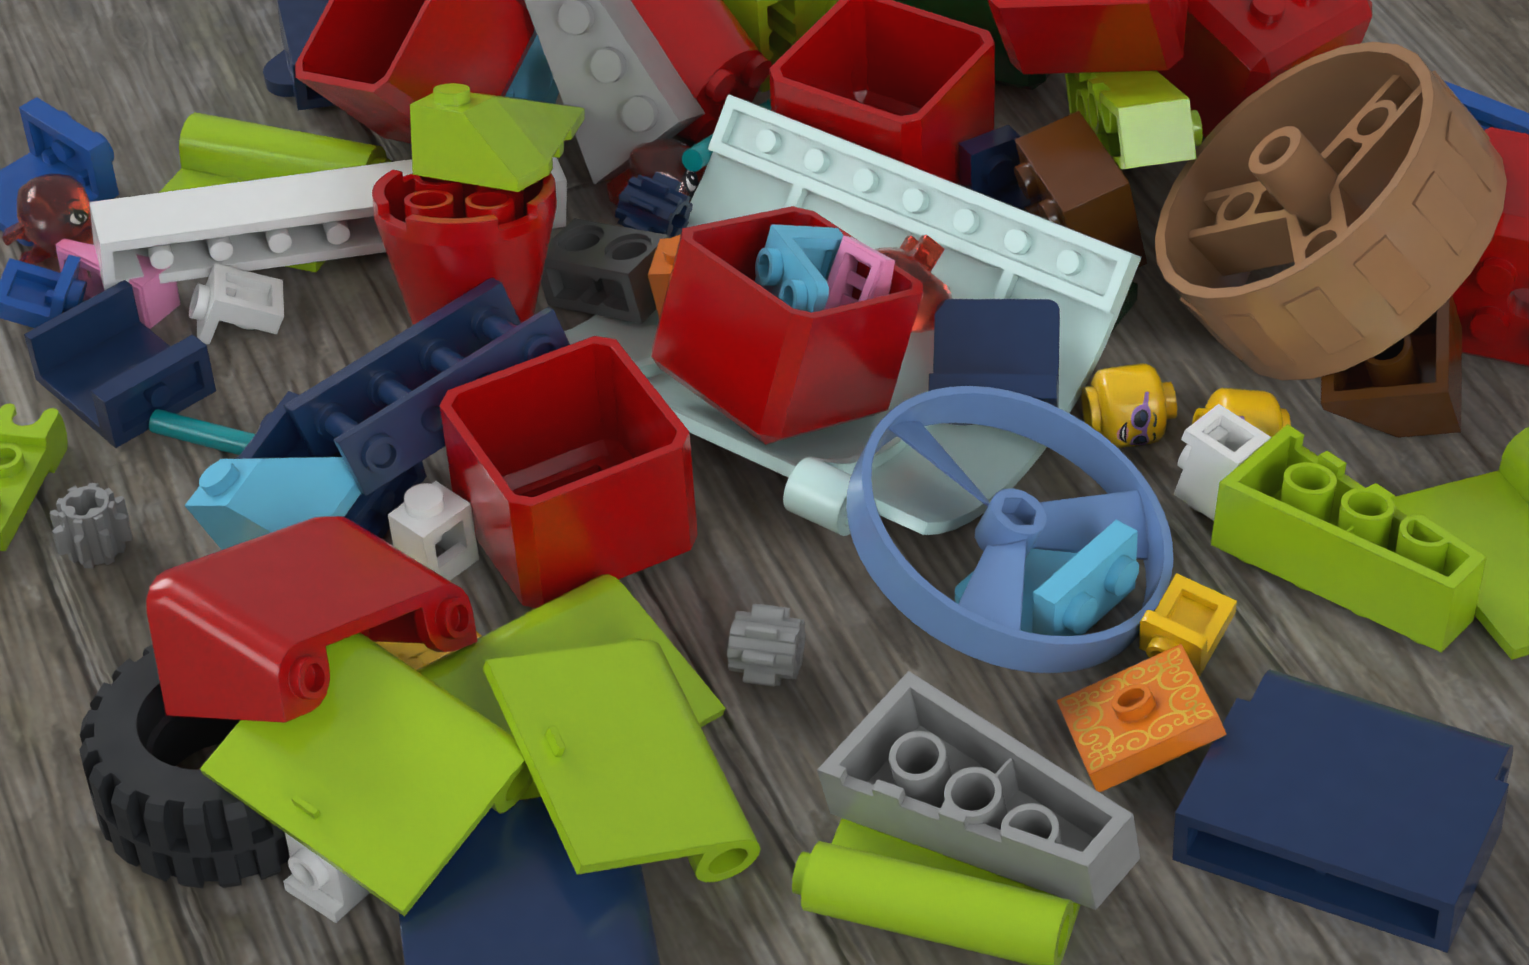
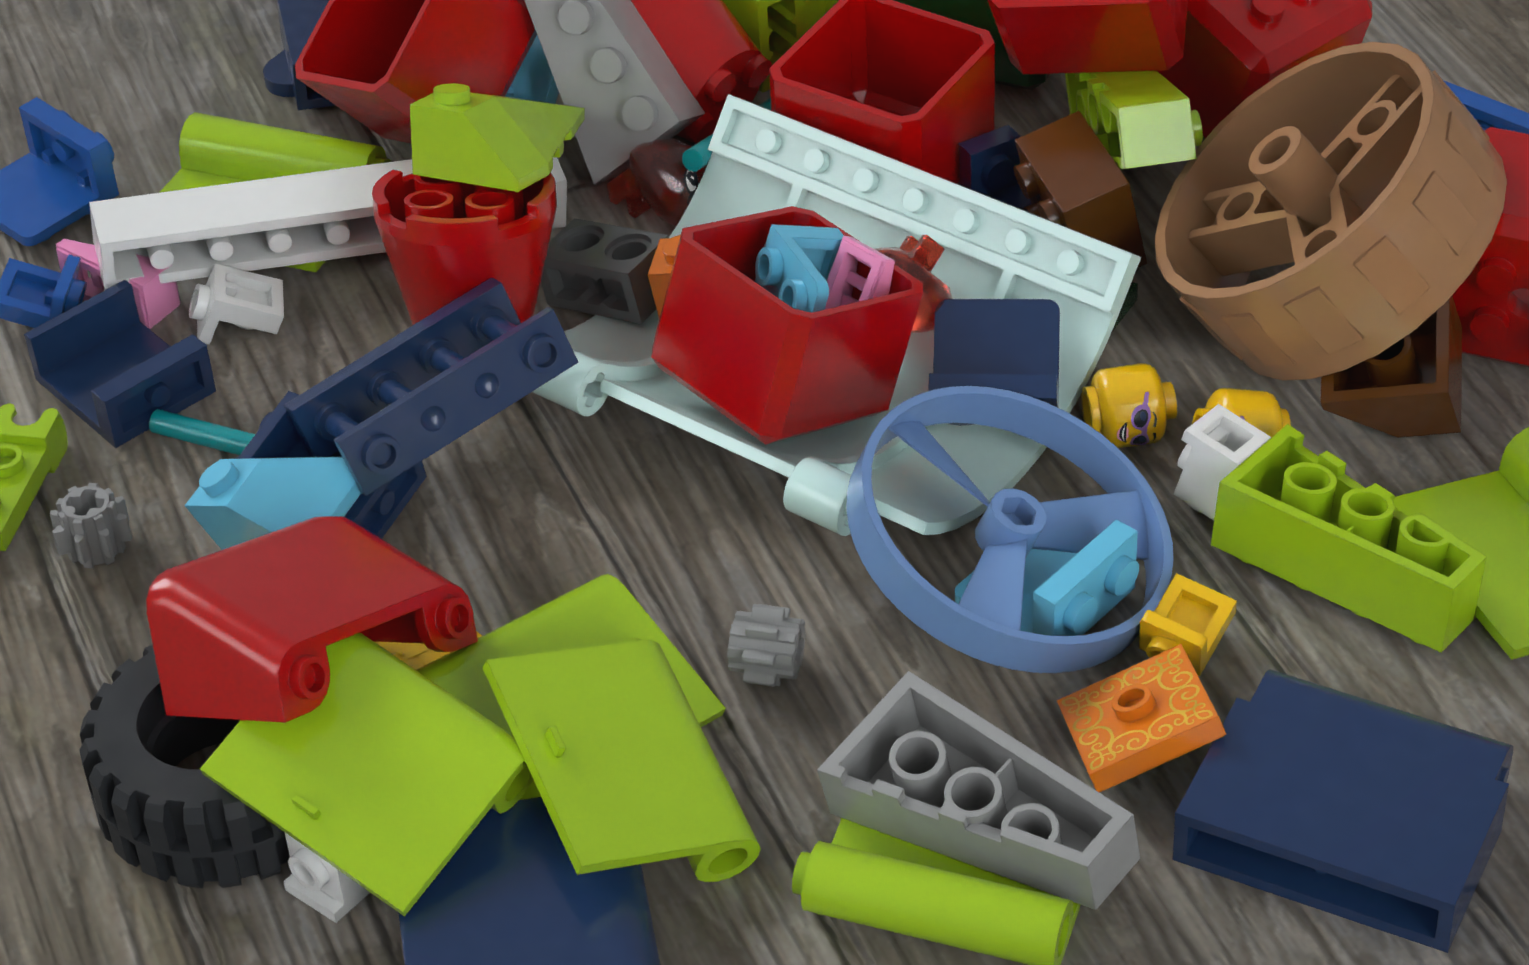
(49, 211): clear red piece -> none
(433, 517): white brick -> none
(571, 469): red plate -> none
(654, 205): dark blue gear -> none

